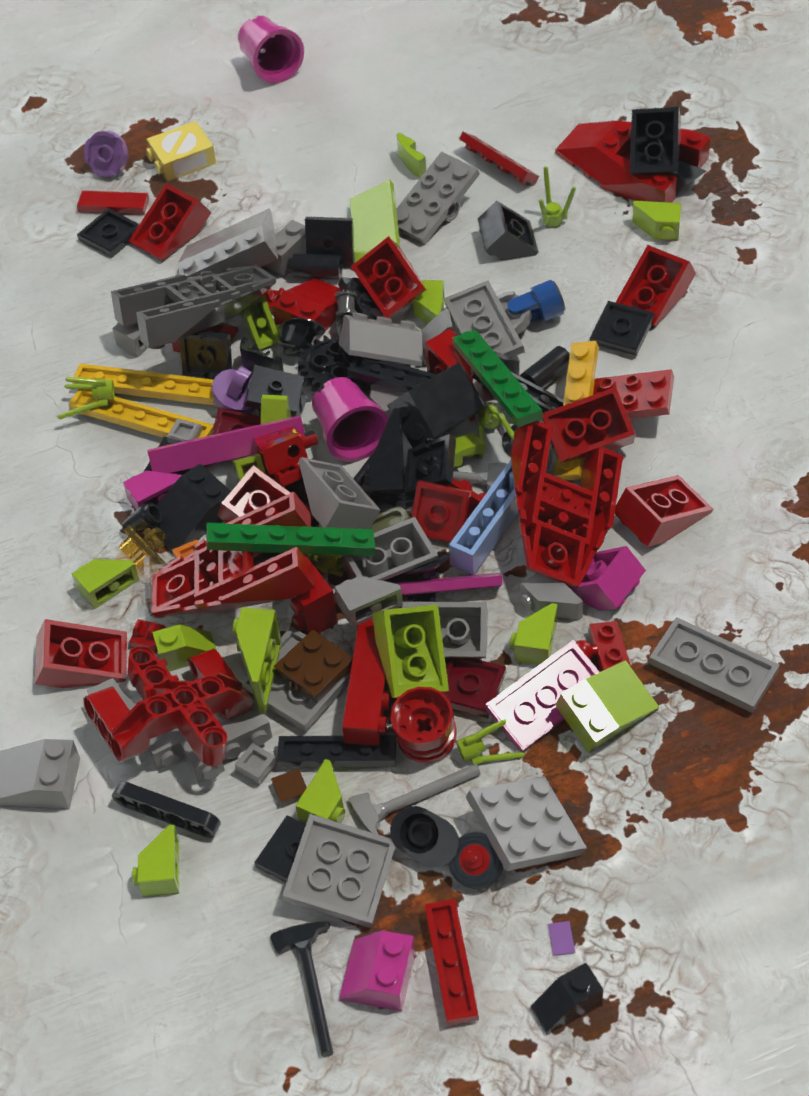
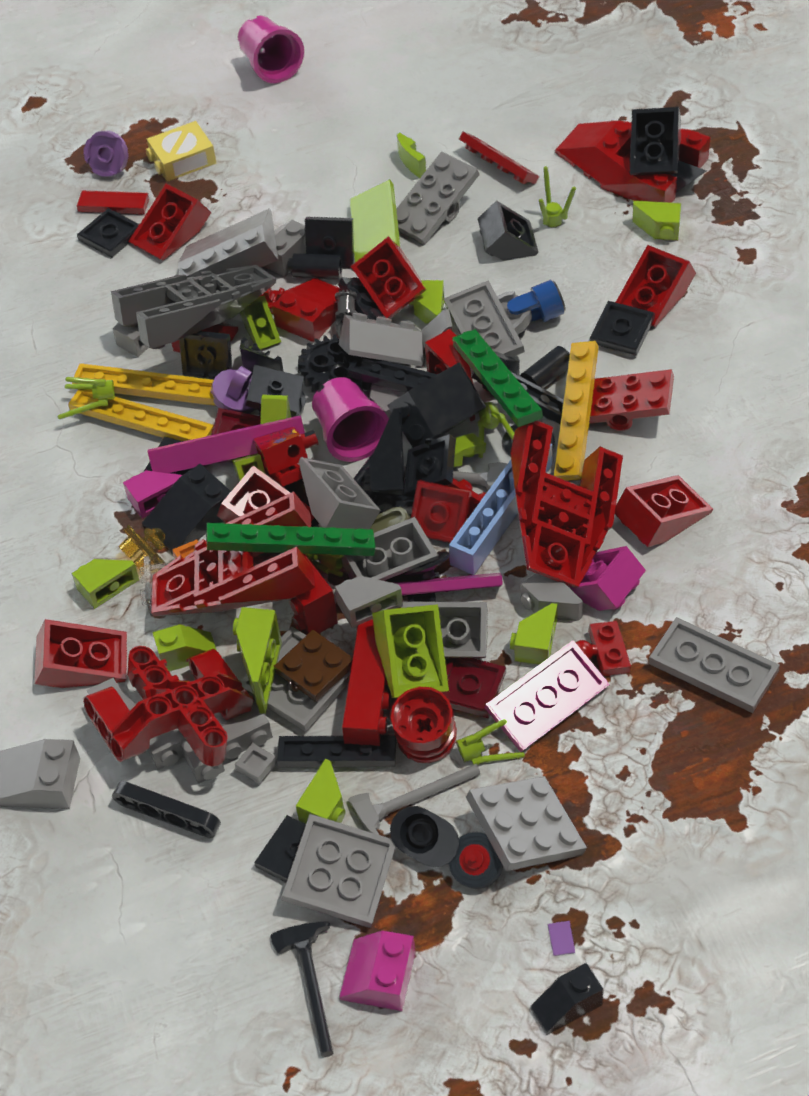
(143, 635): red tile -> none
(144, 517): black cone -> none
(159, 865): lime slope -> none
(184, 431): light grey tile -> none
(289, 787): reddish brown tile -> none
(296, 333): black piece -> none
(451, 962): red plate -> none
(589, 424): red slope -> none
(605, 705): lime slope -> none

